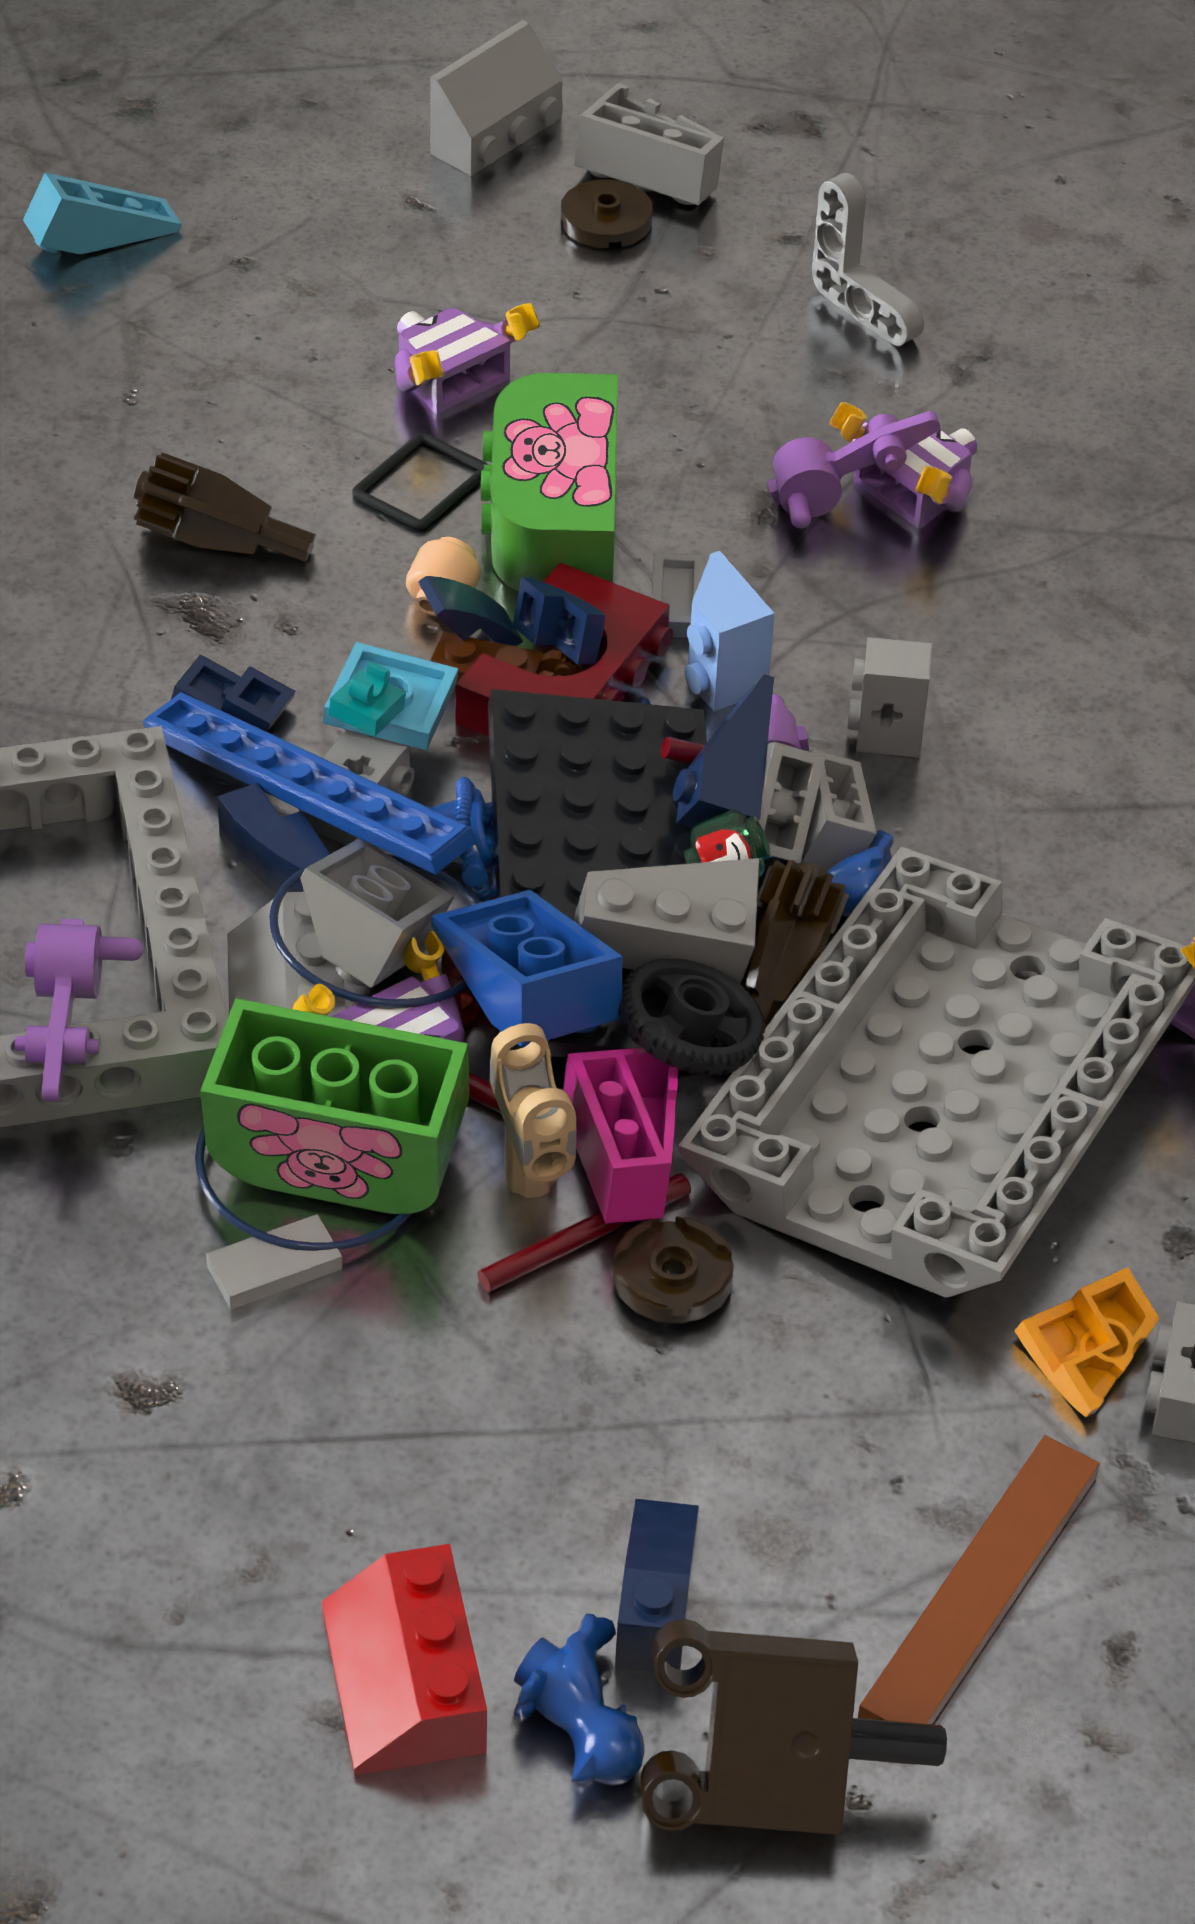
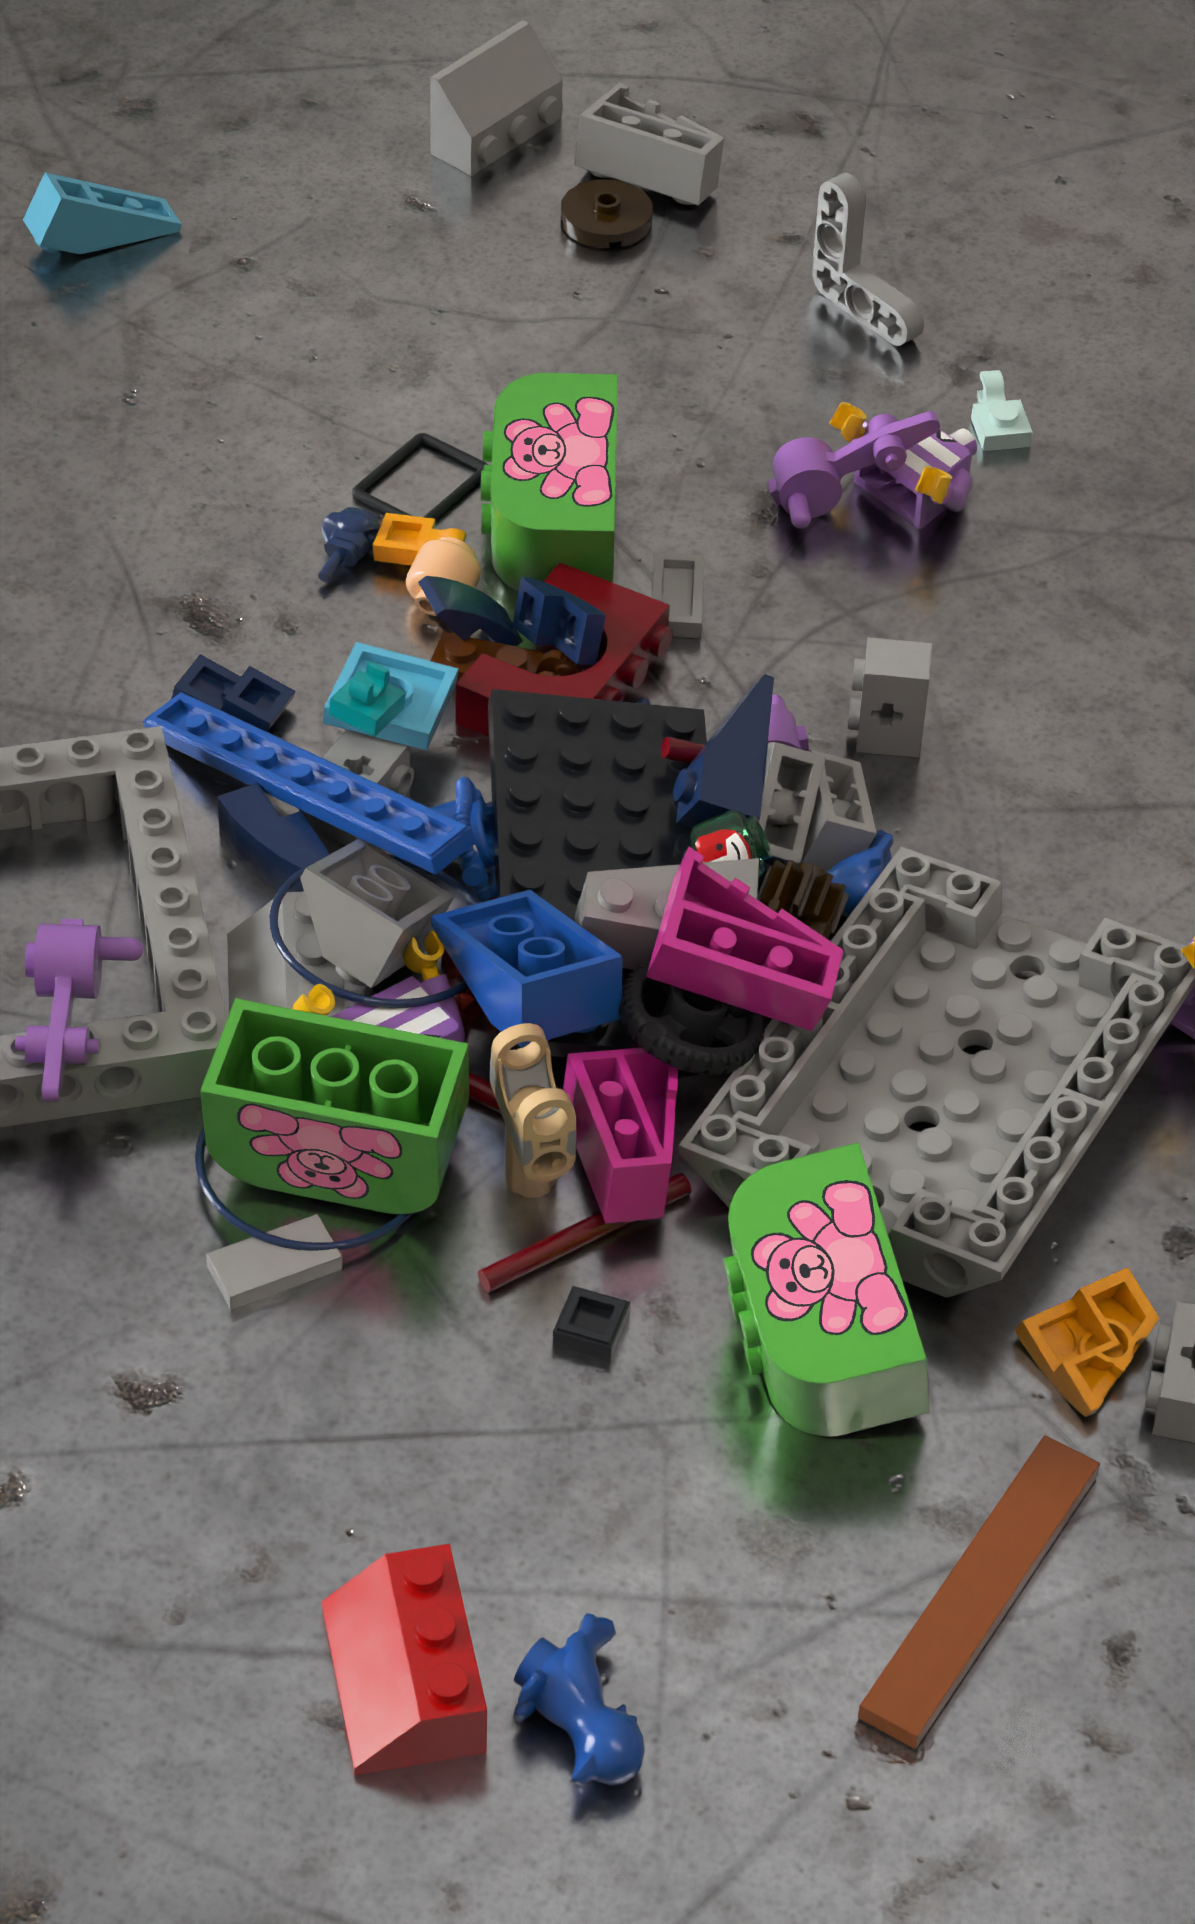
(212, 511): dark brown piece -> none
(348, 538): none -> dark blue piece
(404, 535): none -> light orange plate
(456, 355): medium lavender torso -> none
(591, 1323): none -> black tile
(655, 1580): dark blue slope -> none
(684, 1248): dark brown plate -> none
(727, 635): light blue slope -> none
(740, 950): none -> dark pink wedge
(774, 1732): dark brown piece -> none
(823, 1296): none -> bright green brick
(997, 421): none -> light aqua plate

